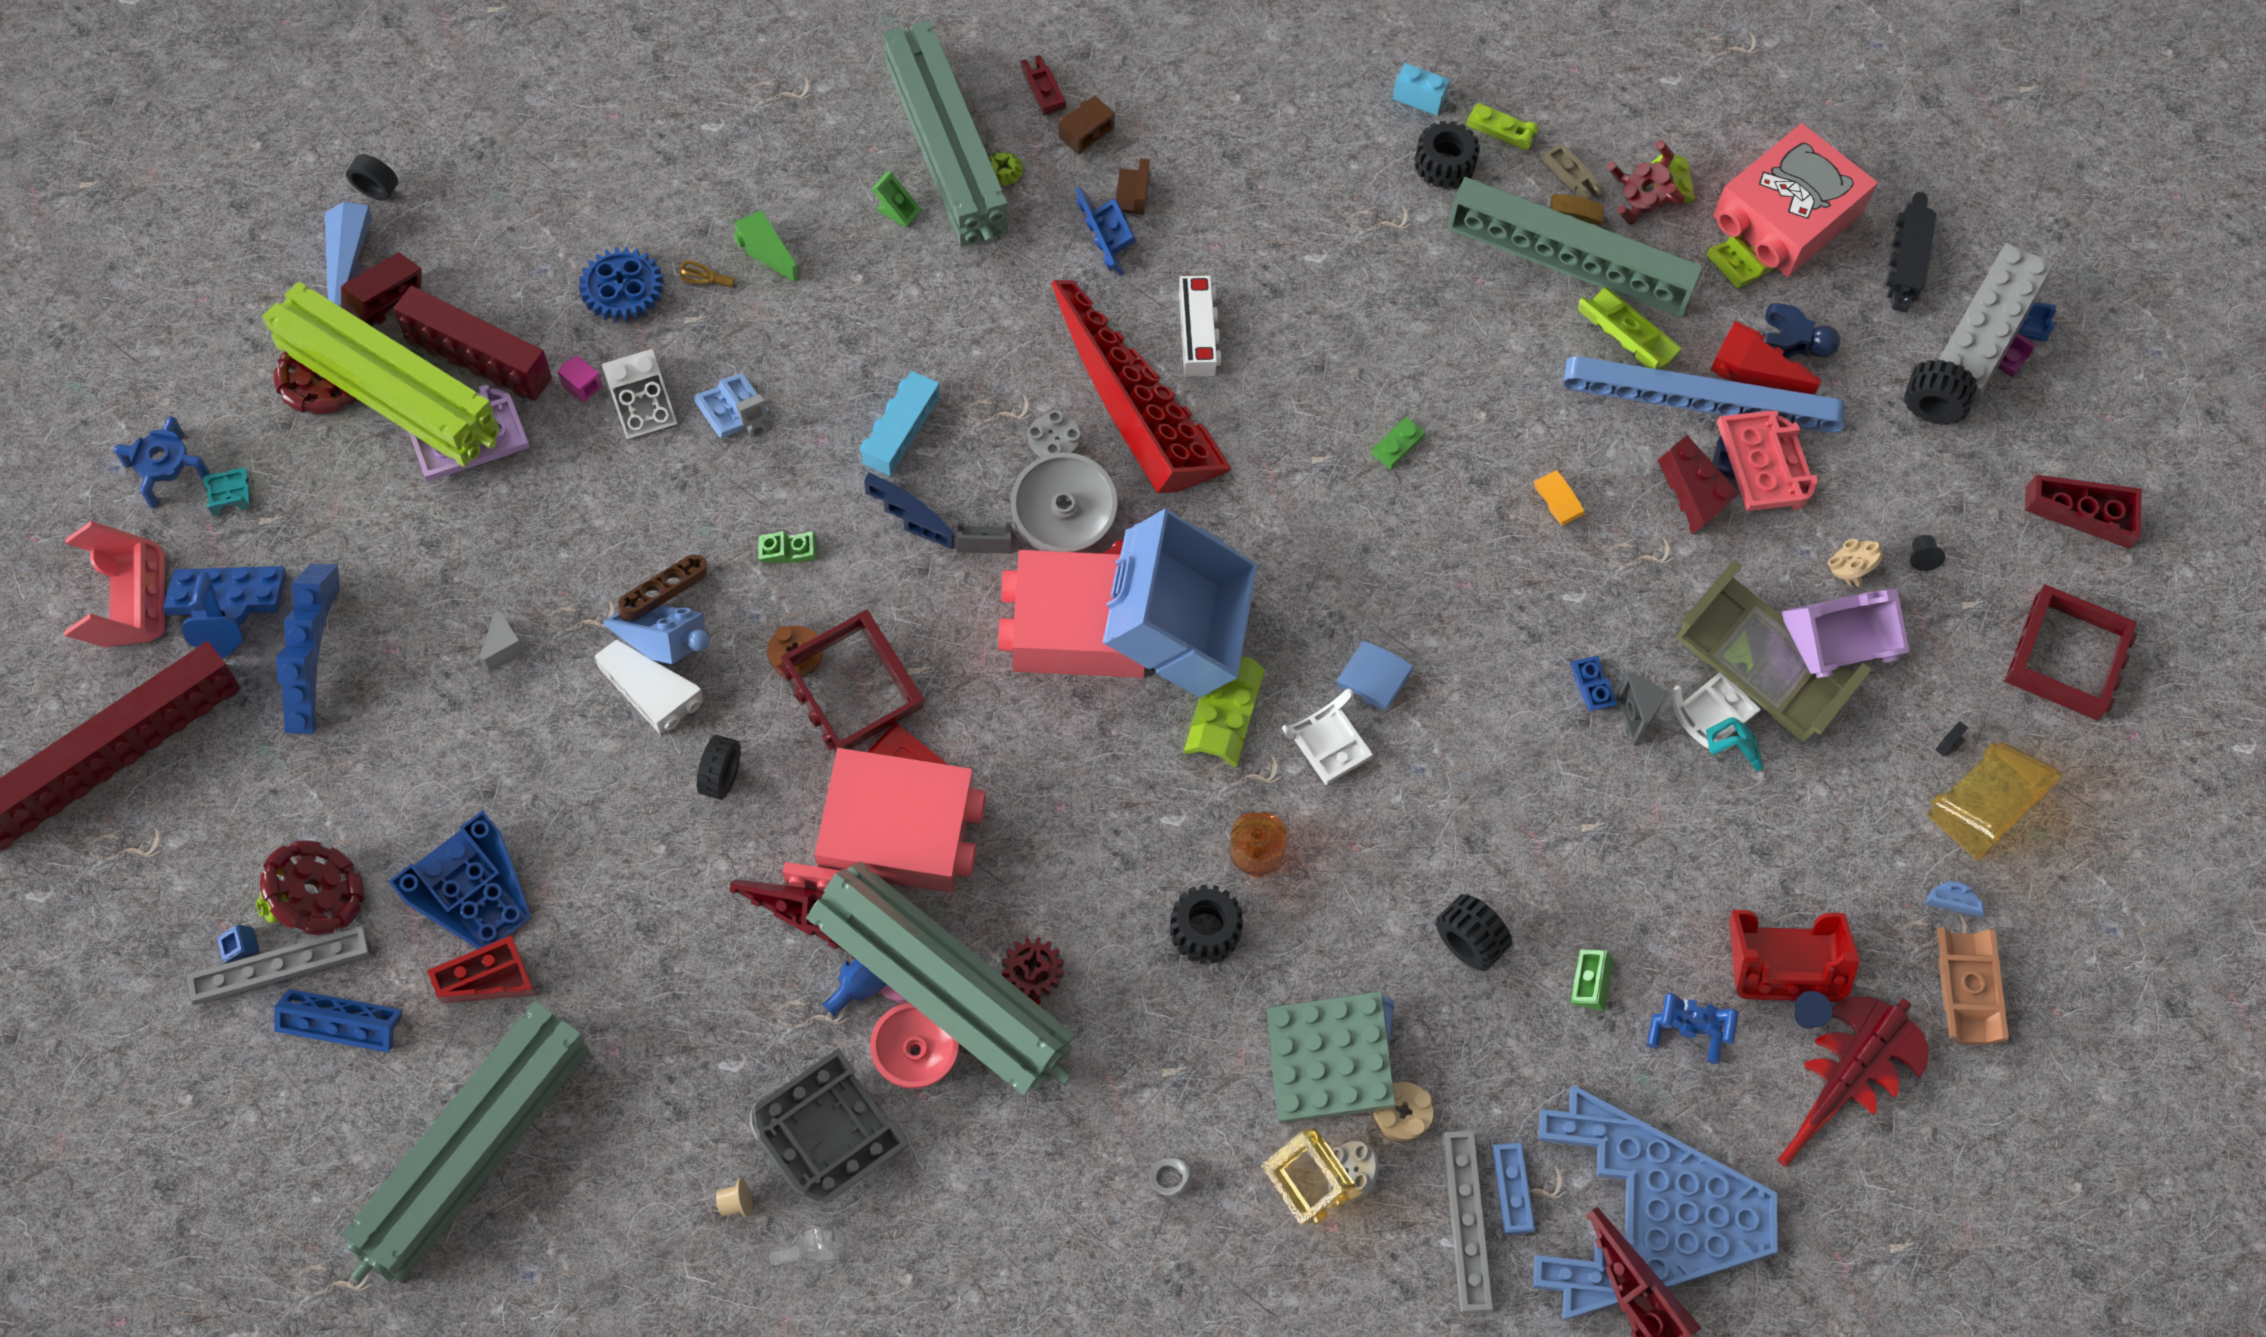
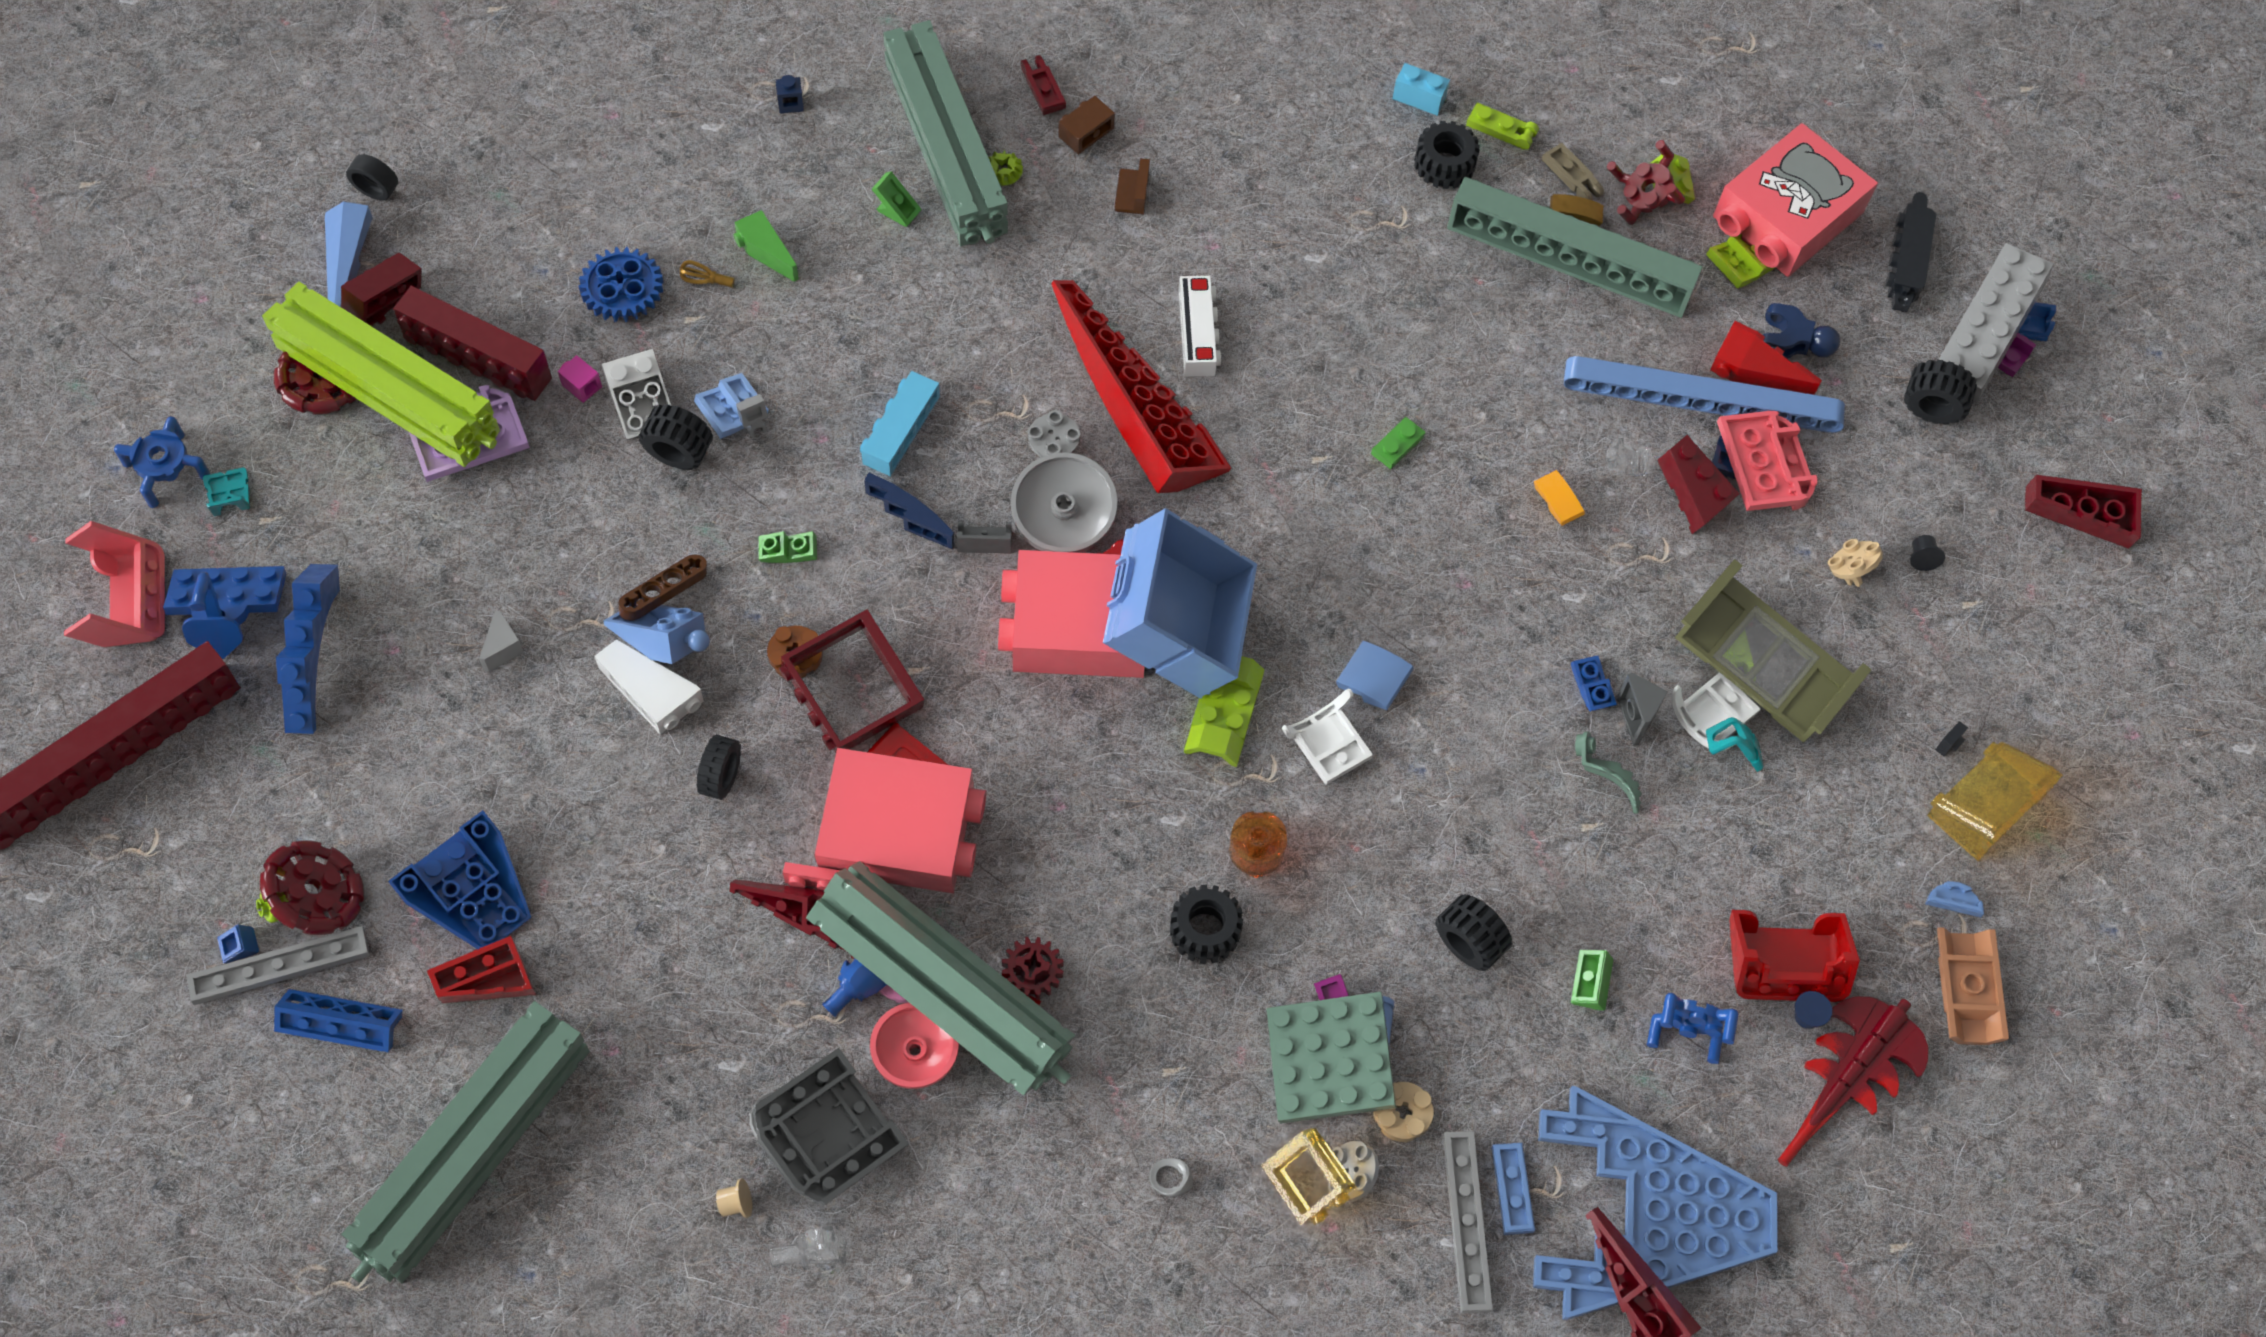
(676, 437): none -> black tyre
(787, 88): none -> dark blue brick
(1110, 227): blue bracket -> none
(1331, 988): none -> magenta plate
(1585, 747): none -> sand green plant
(1630, 328): lime piece -> none
(1848, 630): lavender windscreen -> none
(2052, 689): dark red window -> none

